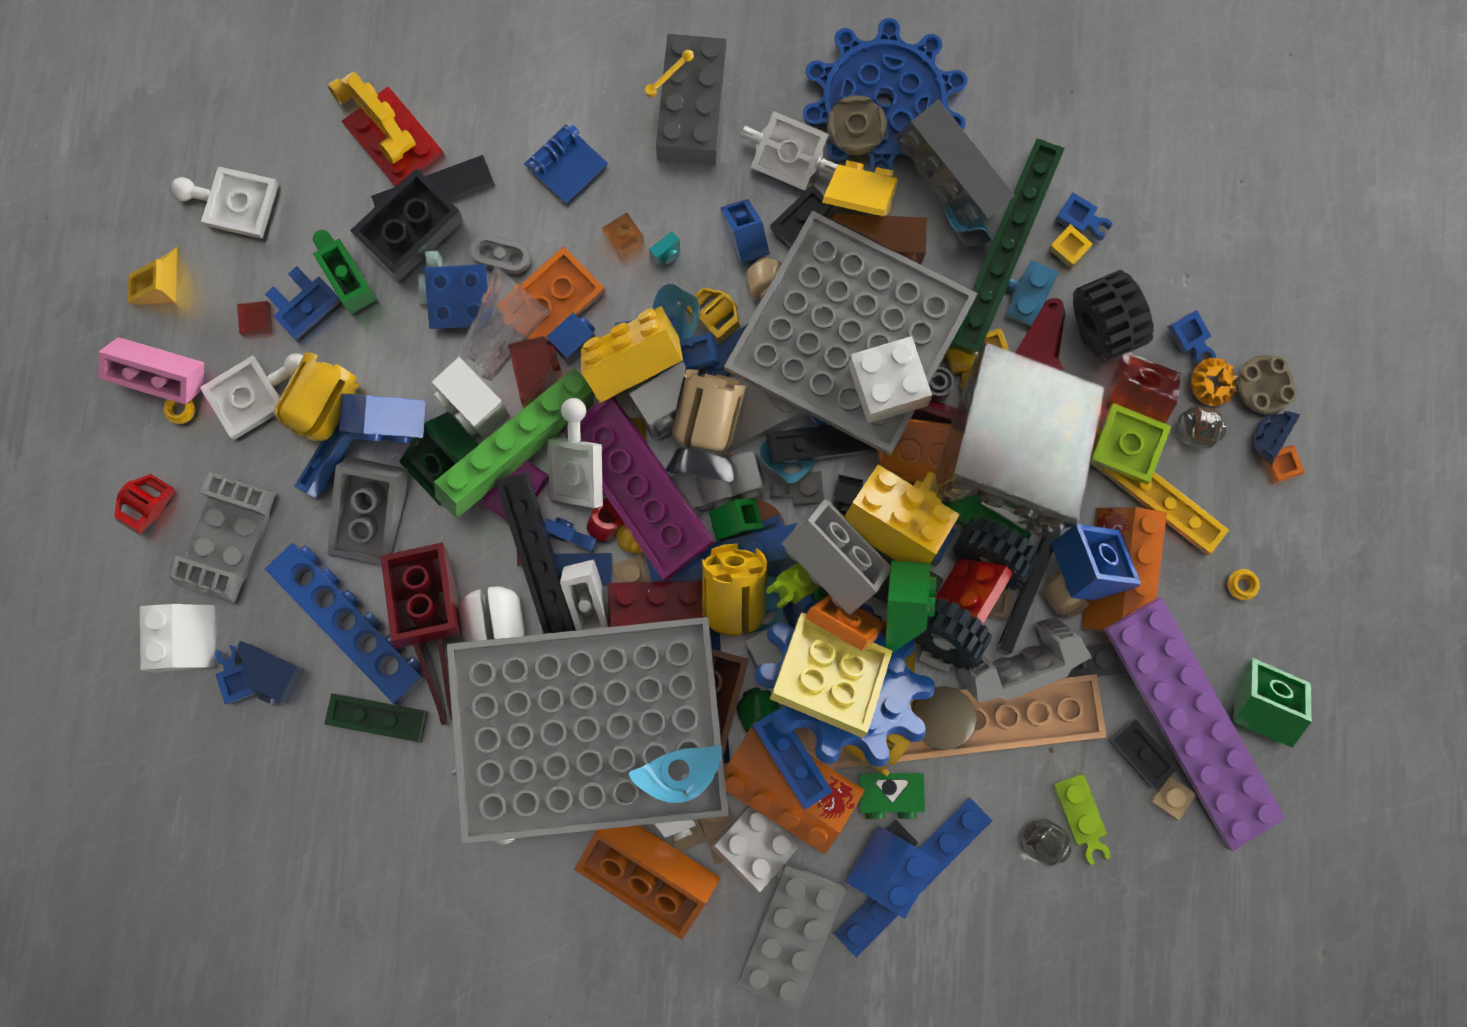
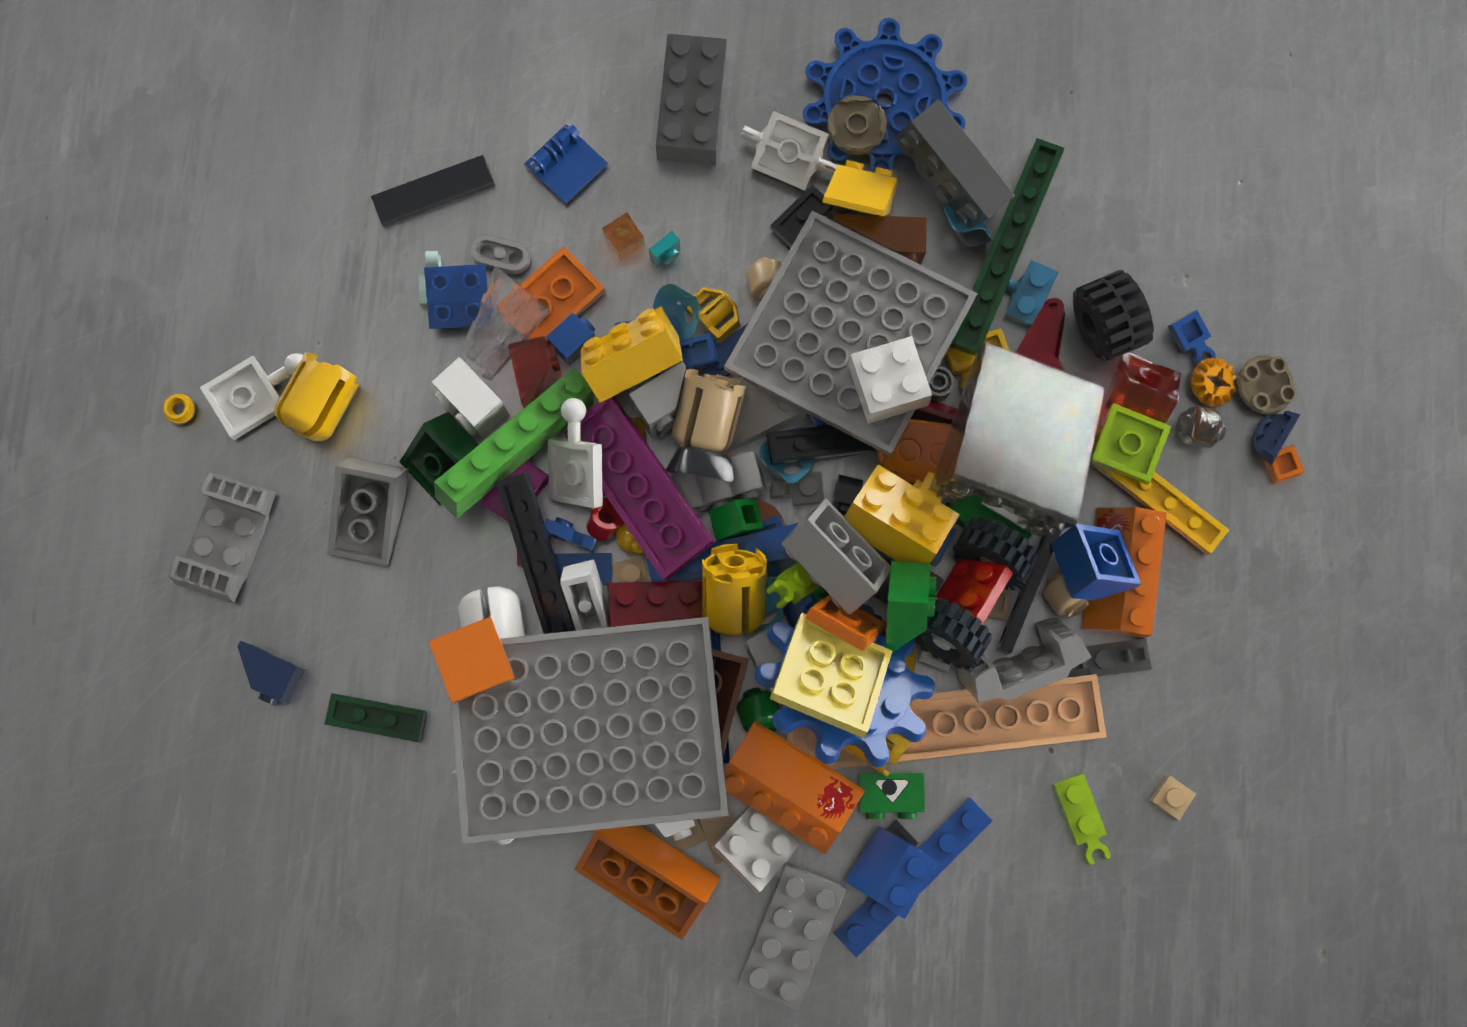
(142, 502): red piece -> none
(151, 370): bright pink brick -> none
(155, 281): yellow slope -> none
(177, 637): white slope -> none
(233, 680): blue plate -> none
(235, 203): white plate -> none
(254, 318): clear red tile -> none
(287, 570): blue brick -> none
(305, 308): blue plate -> none
(322, 463): blue plate -> none
(342, 272): green brick -> none
(369, 136): red plate -> none
(380, 113): yellow plate -> none
(382, 417): brick -> none
(407, 225): black brick -> none
(423, 609): dark red slope -> none
(471, 659): none -> orange tile
(651, 89): yellow hinge -> none
(655, 780): medium azure piece -> none
(745, 231): blue slope -> none
(792, 762): blue plate -> none
(947, 718): dark tan dish -> none
(1046, 842): clear smoke head -> none
(1070, 246): yellow plate -> none
(1081, 216): blue plate -> none
(1144, 754): black plate -> none
(1194, 723): medium lavender plate -> none
(1252, 584): yellow plate -> none
(1273, 703): green slope -> none

